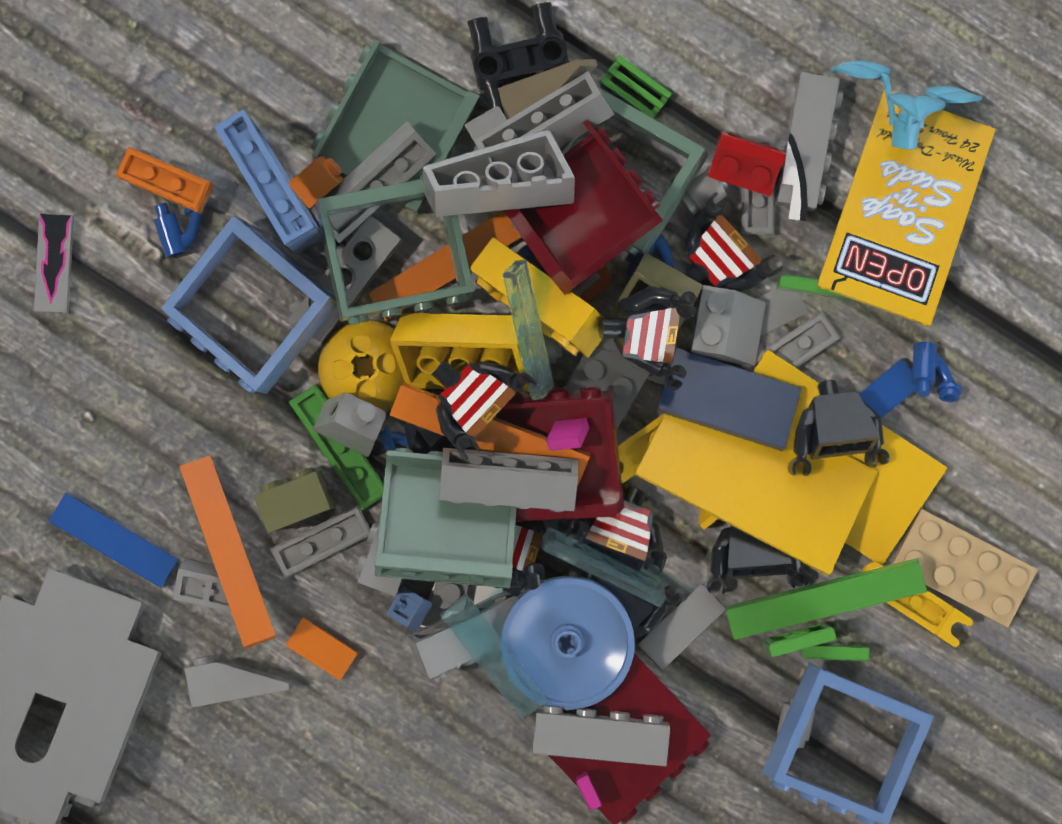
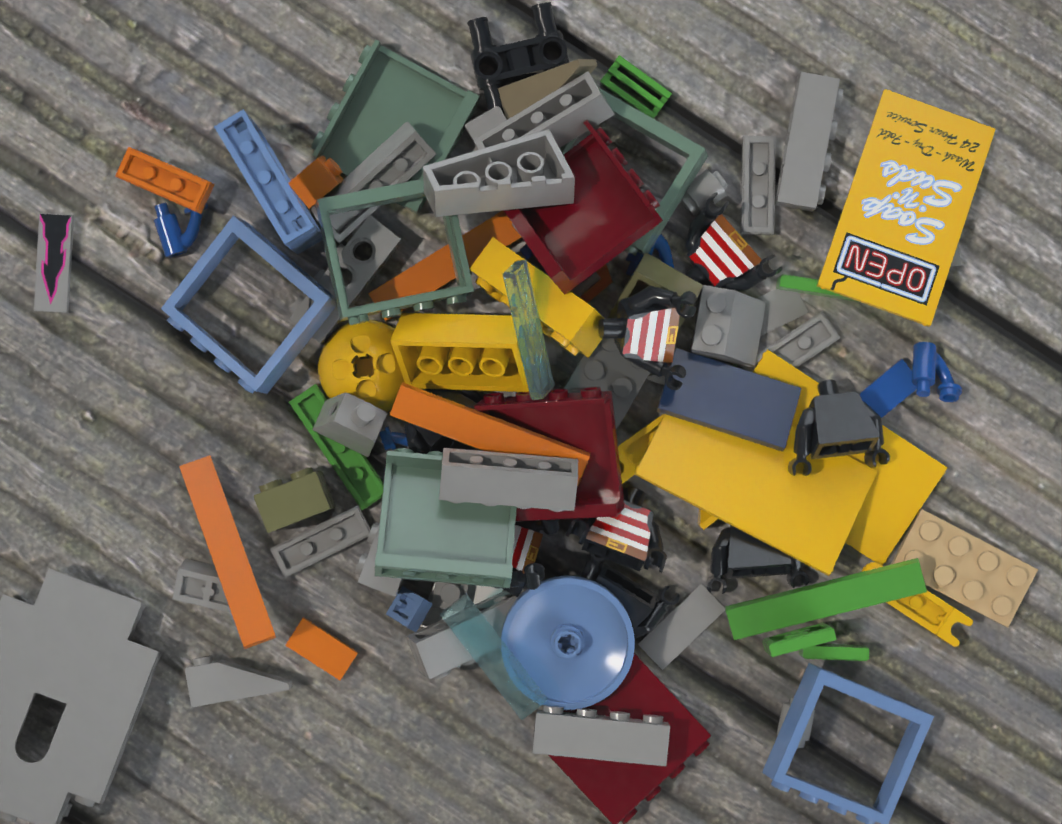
(113, 540): blue tile -> none
(474, 399): torso -> none
(567, 434): dark pink tile -> none
(588, 790): dark pink tile -> none
(604, 567): clear light blue tile -> none
(746, 163): red bracket -> none
(795, 176): sticker -> none
(916, 108): medium azure plant -> none

